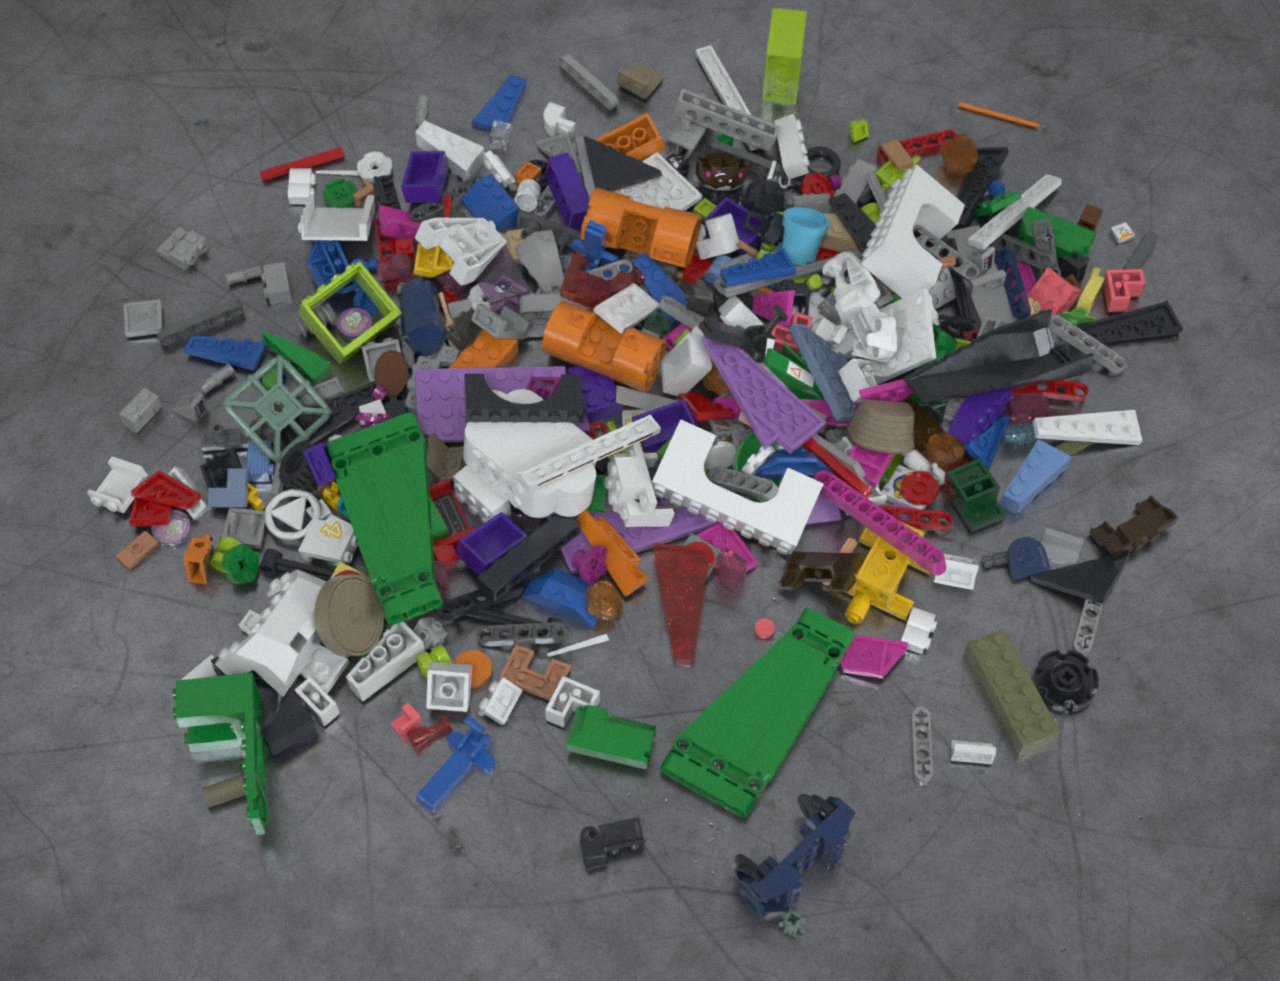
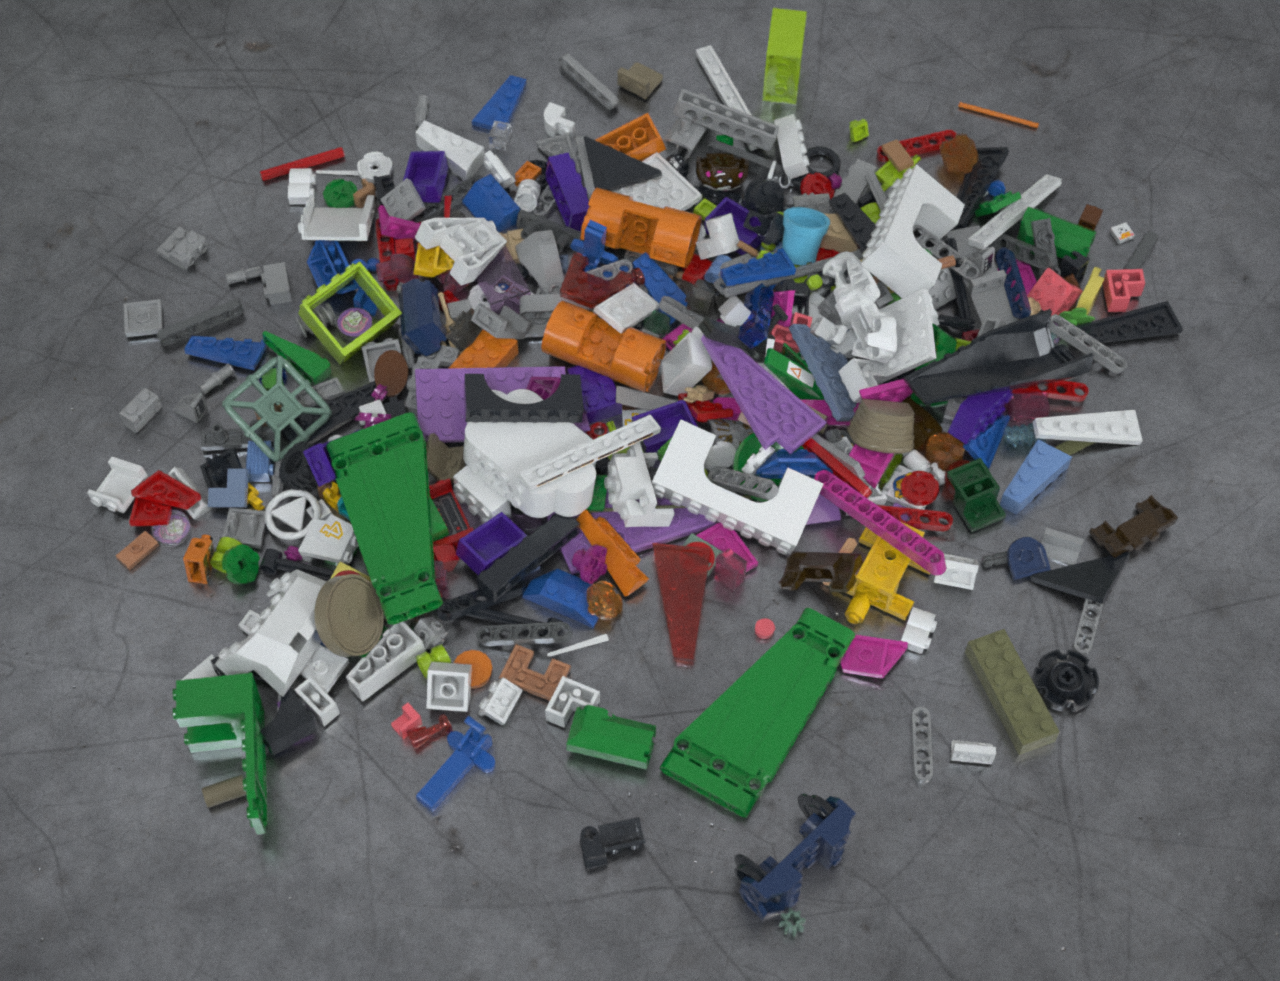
(293, 554): none -> magenta plate
(403, 201): none -> light grey plate
(699, 393): none -> tan plate
(756, 327): none -> clear blue arch

